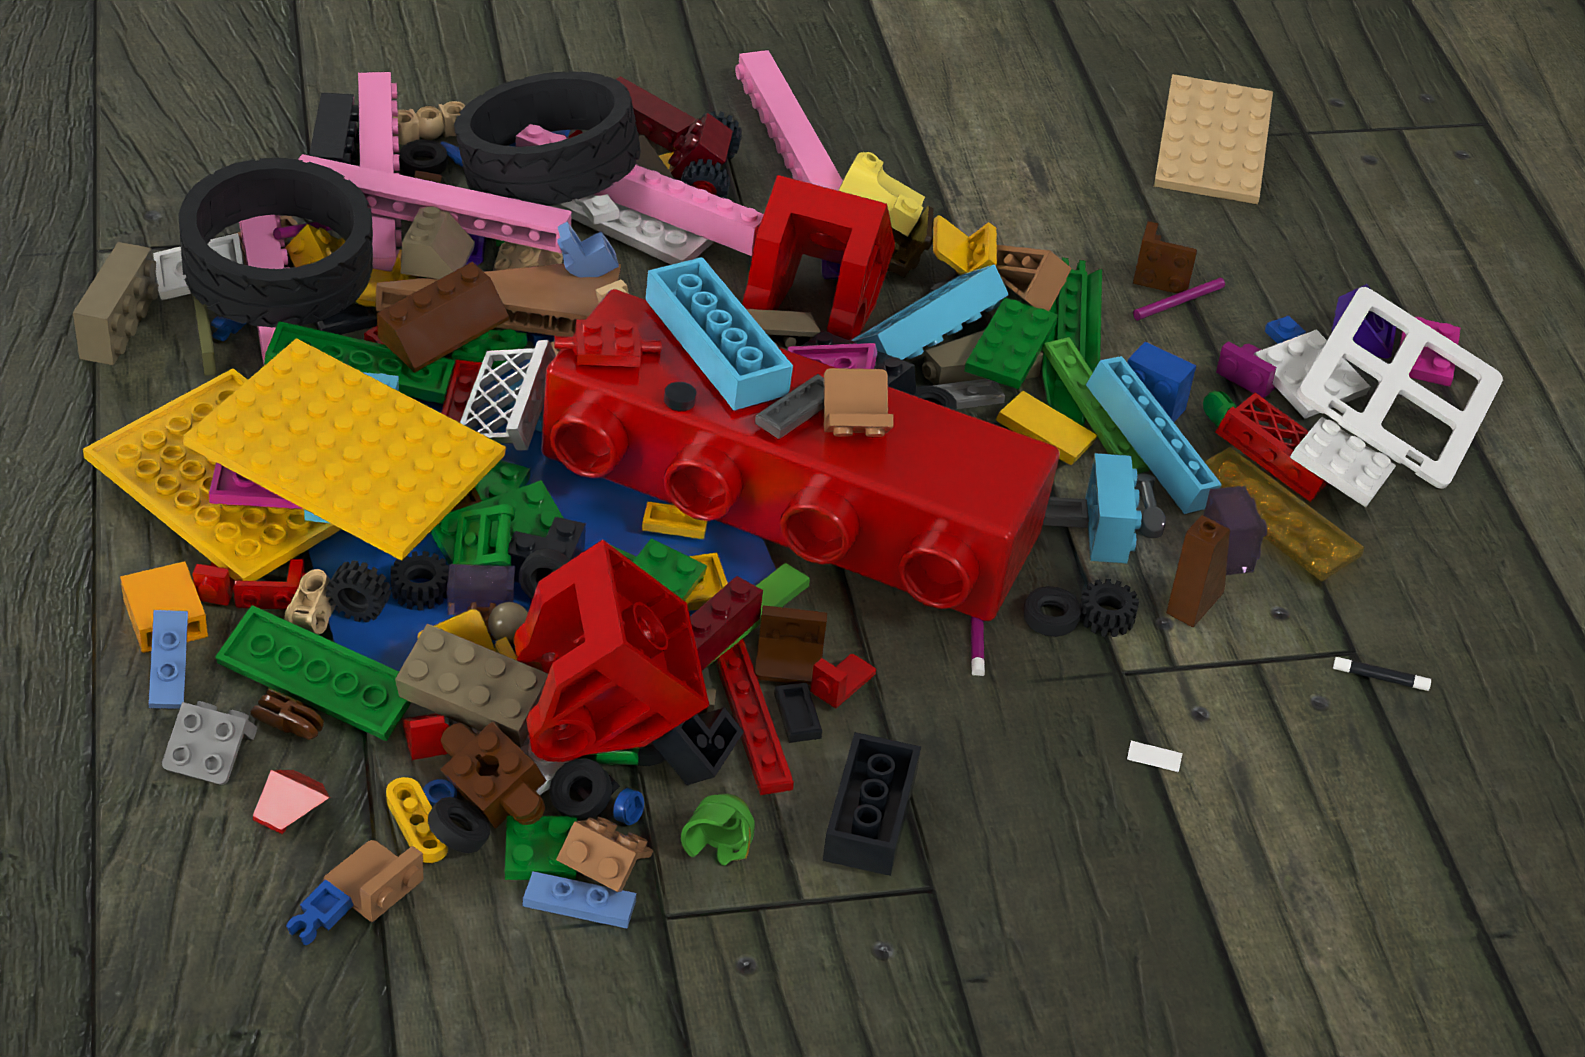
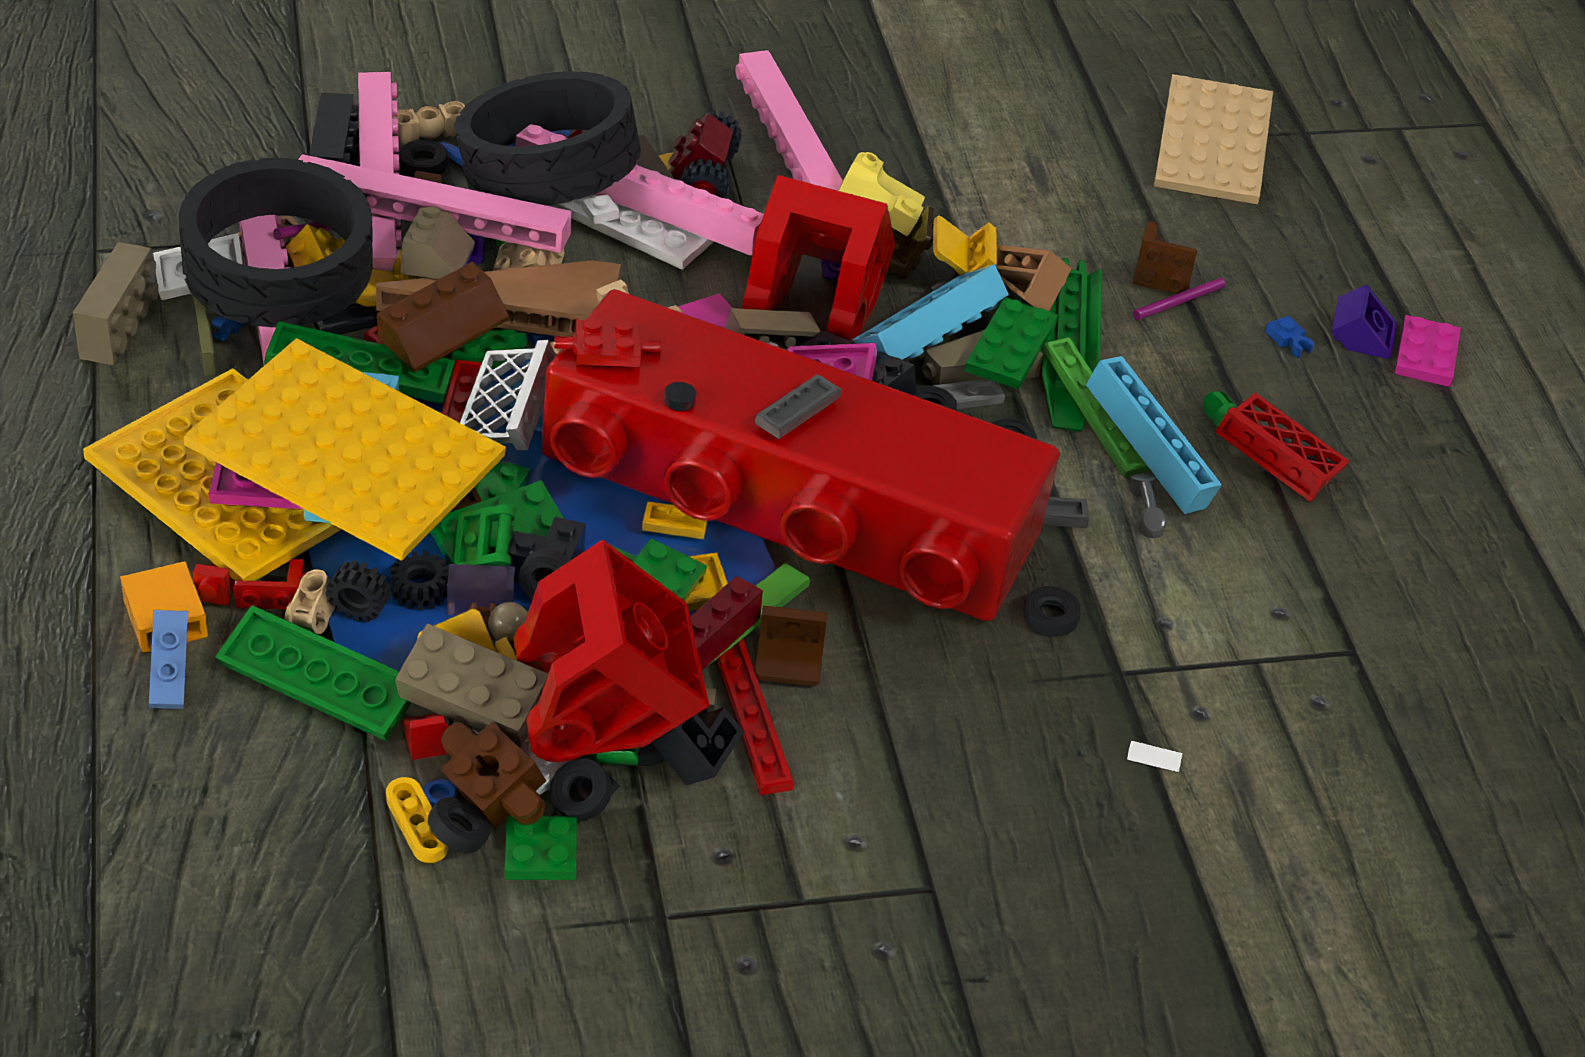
(206, 742): light grey bracket -> none
(287, 715): reddish brown arm -> none
(287, 798): slope -> none
(321, 908): blue plate -> none
(377, 877): medium nougat bracket -> none
(579, 899): medium blue plate -> none
(586, 258): medium blue brick -> none
(602, 852): medium nougat bracket -> none
(628, 806): blue tile -> none
(657, 118): dark red brick -> none
(718, 333): medium azure brick -> none
(724, 824): bright green helmet -> none
(798, 712): black tile -> none
(840, 682): red bracket -> none
(856, 402): medium nougat bracket -> none
(871, 804): black brick -> none
(977, 646): magenta bar -> none
(1043, 423): yellow tile -> none
(1112, 508): medium azure brick -> none
(1113, 596): black tyre -> none
(1164, 376): blue brick -> none
(1200, 571): reddish brown slope -> none
(1238, 512): clear purple brick -> none
(1246, 369): magenta bracket -> none
(1289, 521): clear yellow plate -> none
(1294, 361): white plate -> none
(1343, 461): white plate -> none
(1382, 673): black bar -> none
(1395, 380): white window -> none

